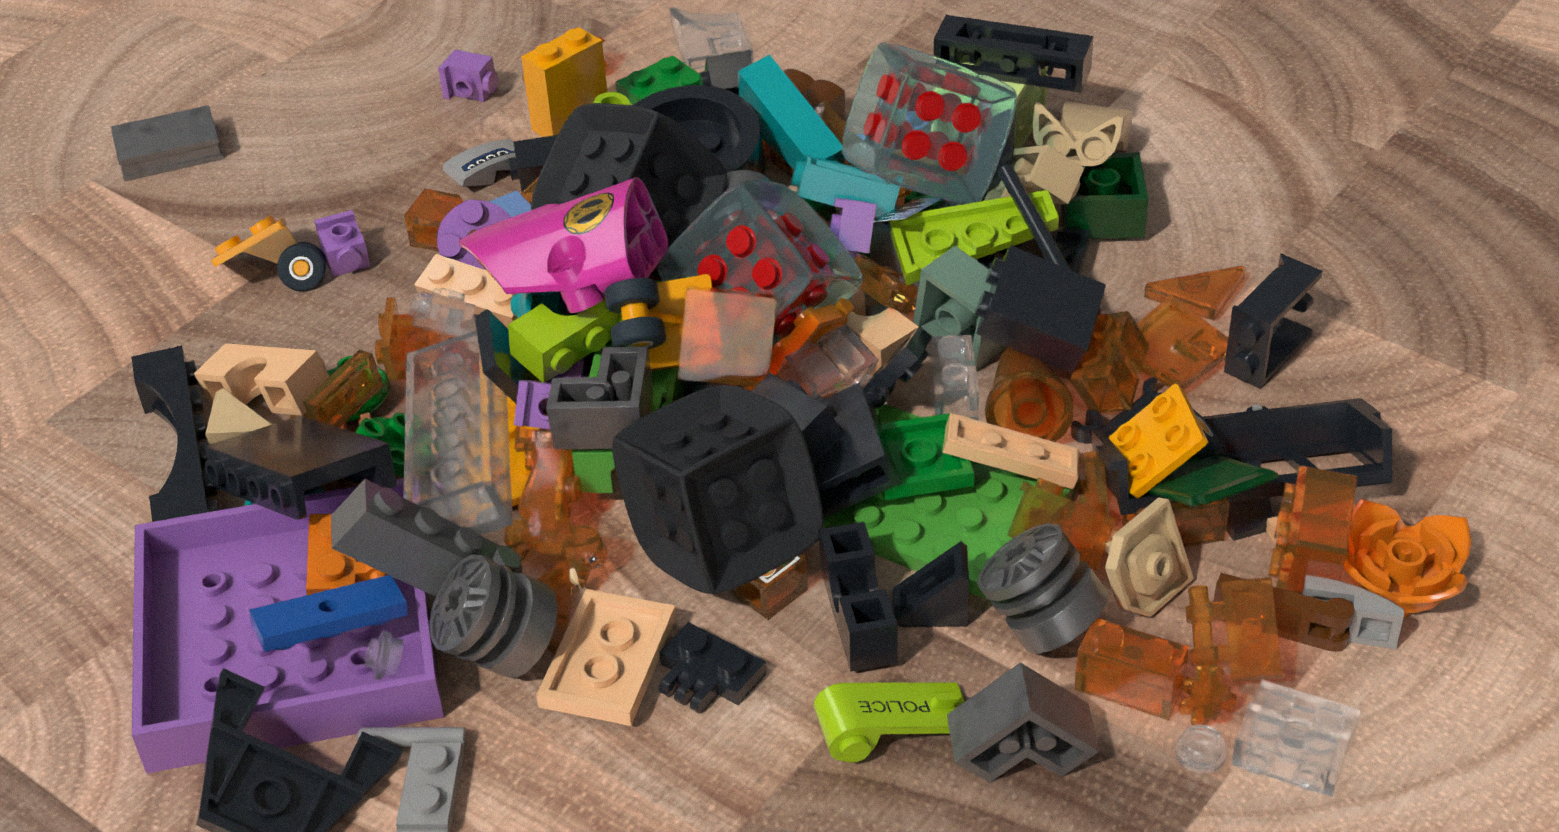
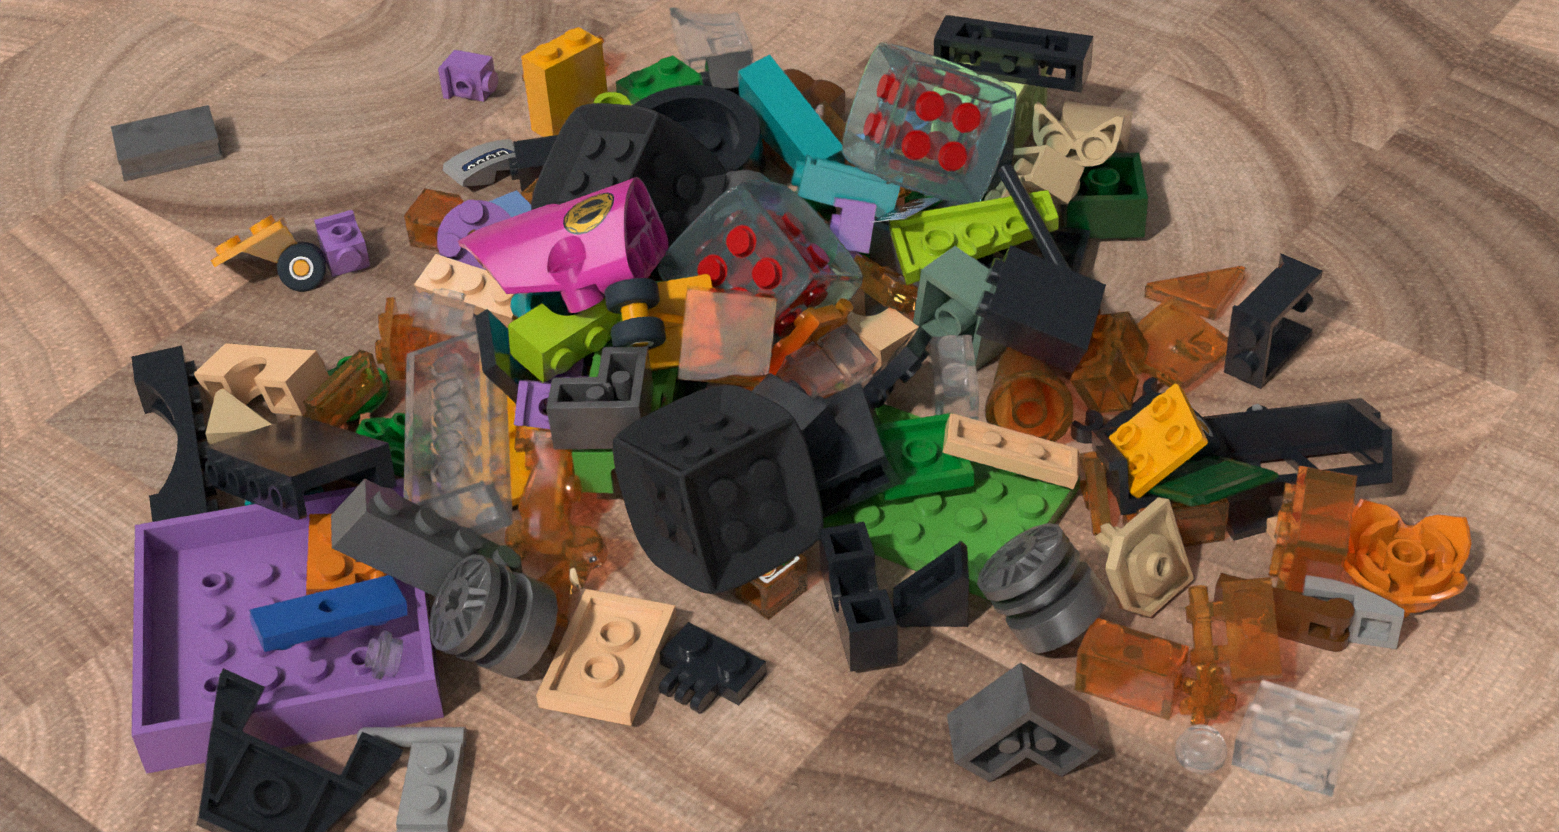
(858, 713): lime door -> none
(1081, 521): clear orange bracket -> none

